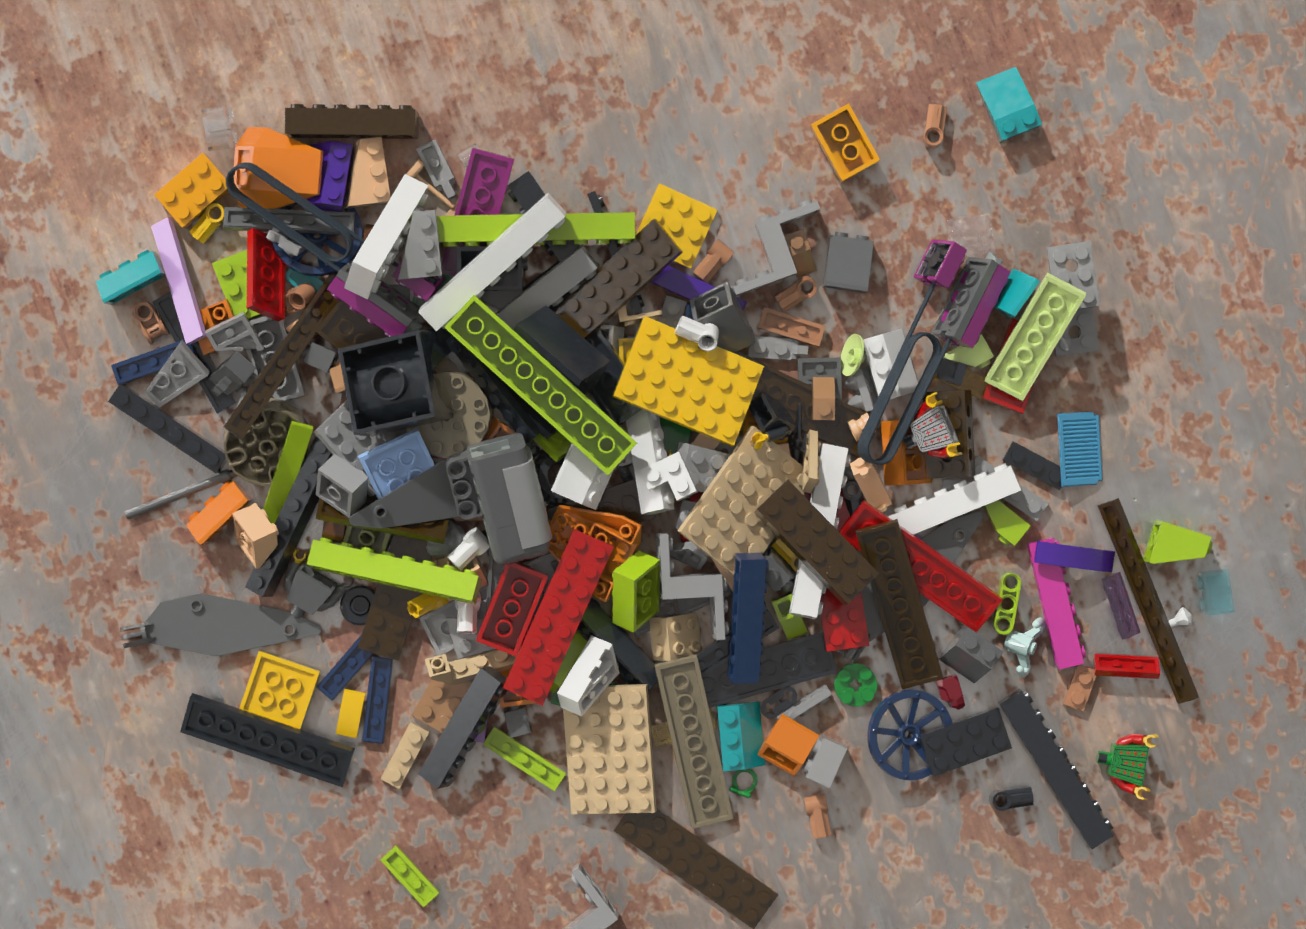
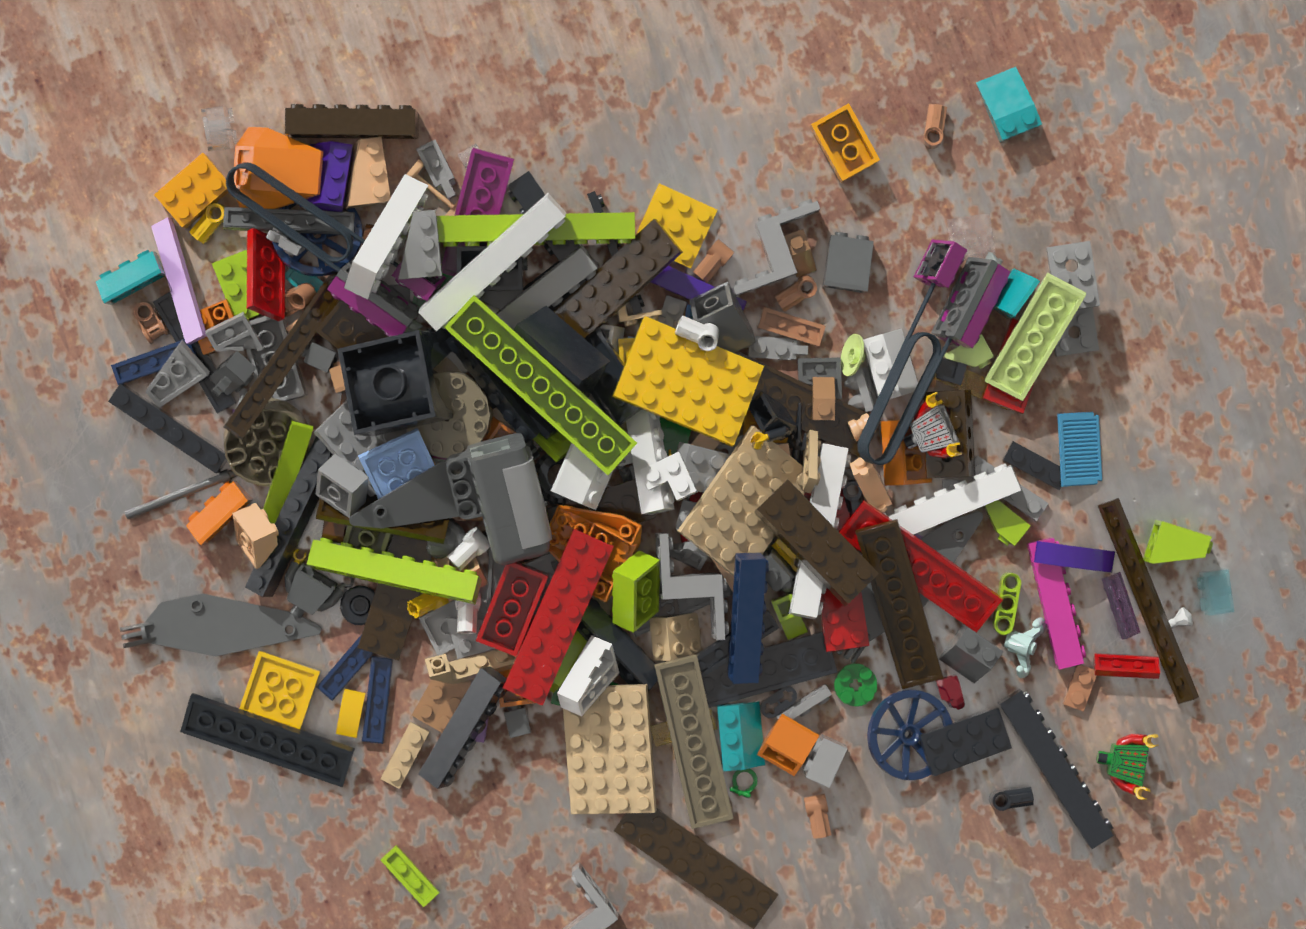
(524, 758): lime plate -> none

